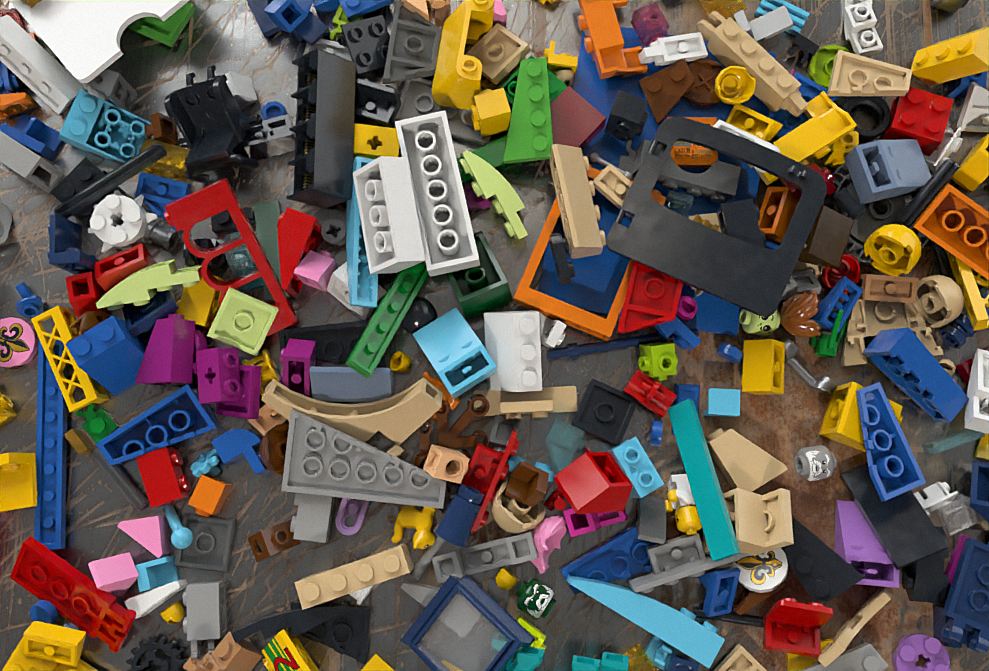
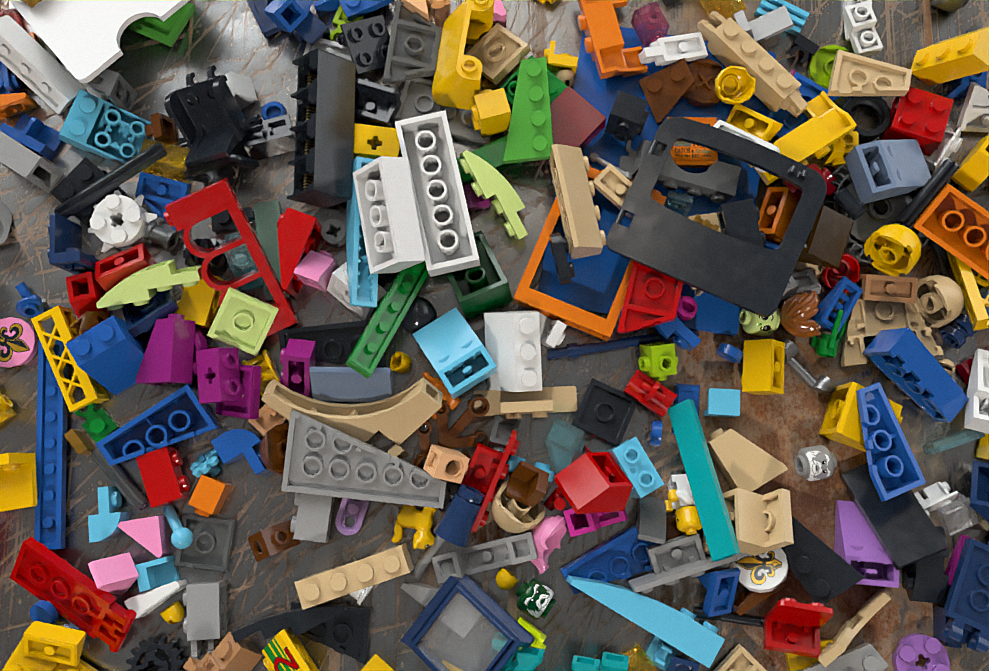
(104, 525): none -> medium azure brick

